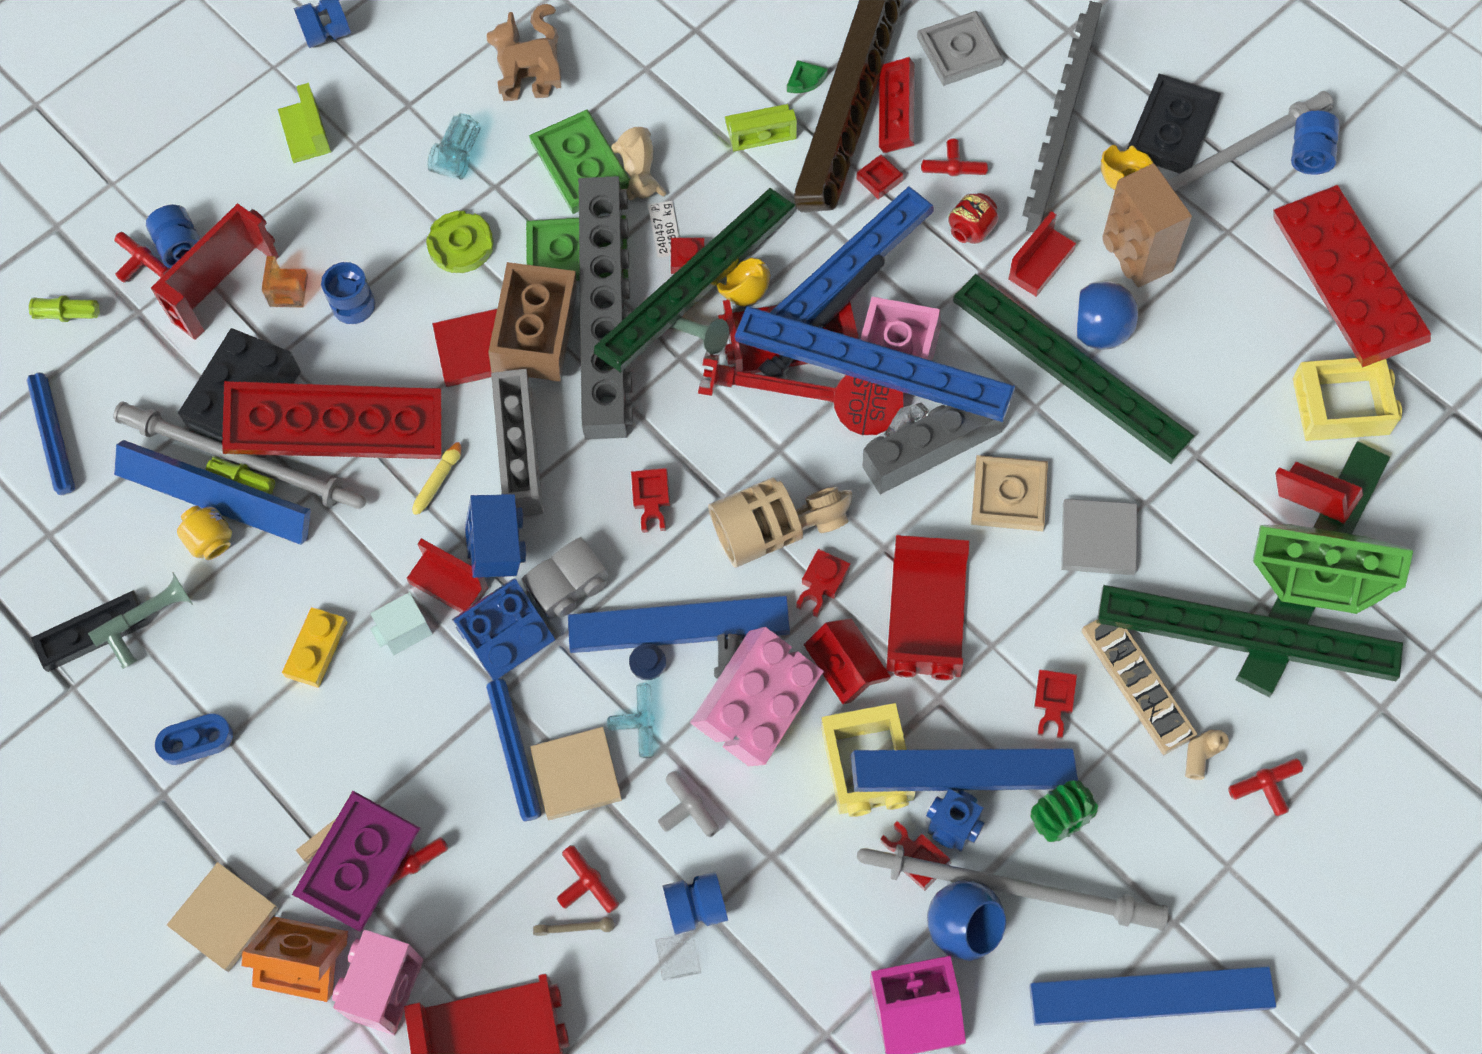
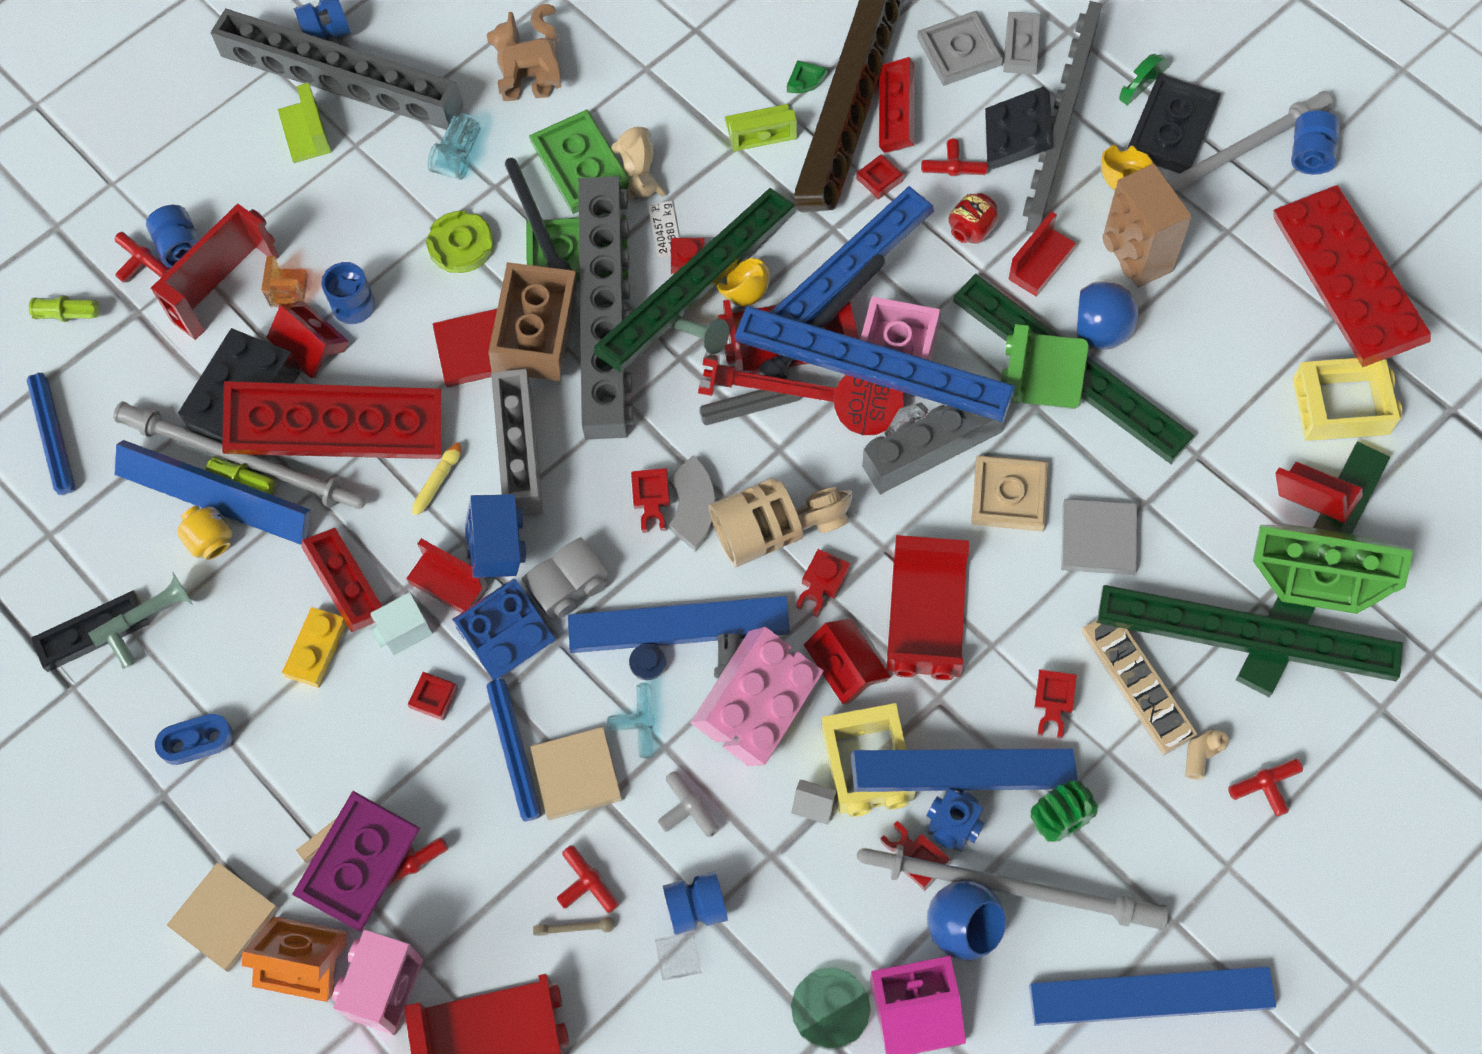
(305, 335): none -> red panel
(337, 69): none -> dark grey brick
(342, 578): none -> red plate
(432, 696): none -> red tile
(534, 216): none -> black piece
(694, 495): none -> light grey tile
(743, 405): none -> dark grey axle
(813, 801): none -> light grey tile
(830, 1024): none -> clear green tile
(1018, 127): none -> black plate
(1021, 43): none -> light grey plate
(1045, 368): none -> bright green bracket
(1147, 74): none -> green tile

